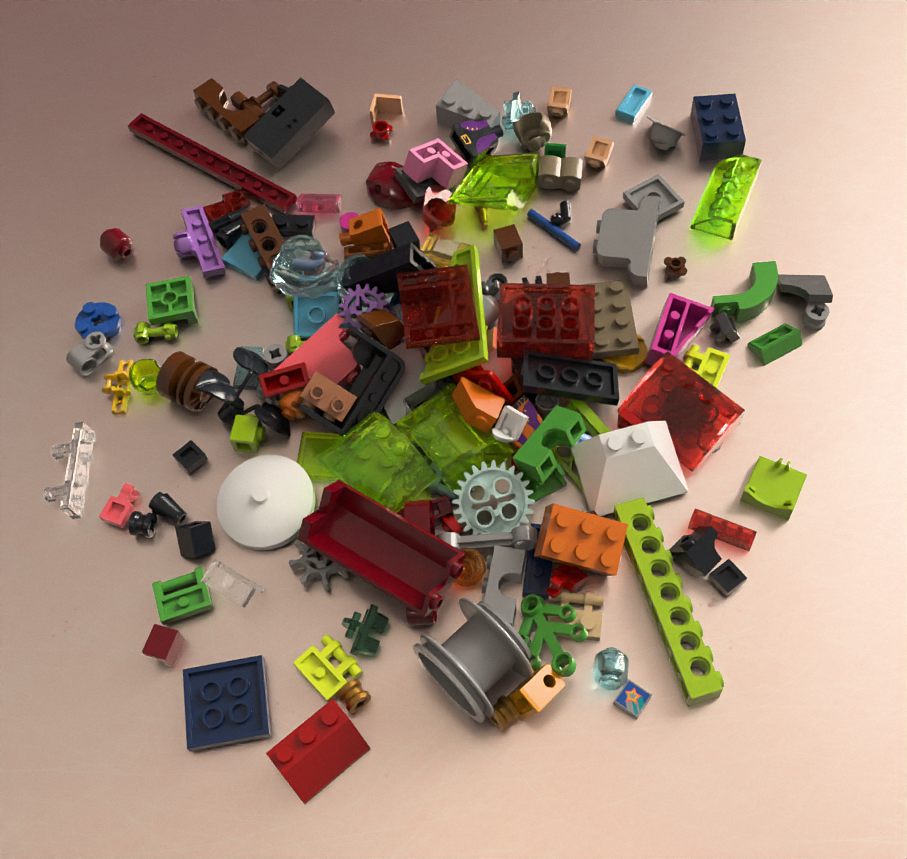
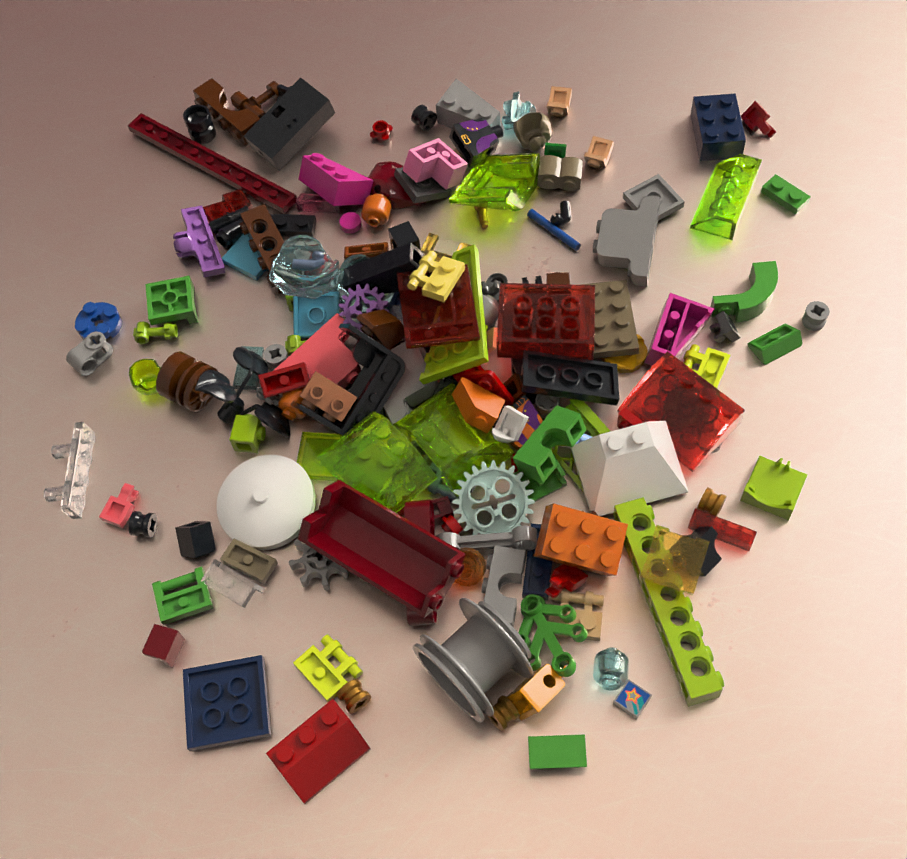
(116, 244): dark red head -> none
(117, 377): yellow piece -> none
(165, 507): black cone -> none
(190, 456): black plate -> none
(199, 124): none -> black wheel
(249, 561): none -> dark tan plate
(333, 181): none -> dark pink wedge
(366, 229): orange torso -> none
(371, 620): clear green hips -> none
(376, 210): none -> orange head
(385, 103): light nougat bracket -> none
(424, 117): none -> black wheel
(437, 210): clear red piece -> none
(443, 276): none -> light yellow plate
(508, 243): reddish brown brick -> none
(557, 751): none -> bright green hinge
(633, 103): medium azure tile -> none
(663, 135): light grey piece -> none
(674, 560): none -> clear yellow panel
(675, 267): reddish brown plate -> none
(711, 502): none -> pearl gold wheel
(727, 577): black plate -> none
(756, 119): none -> red plate
(785, 194): none -> bright green plate
(811, 287): dark grey tile -> none

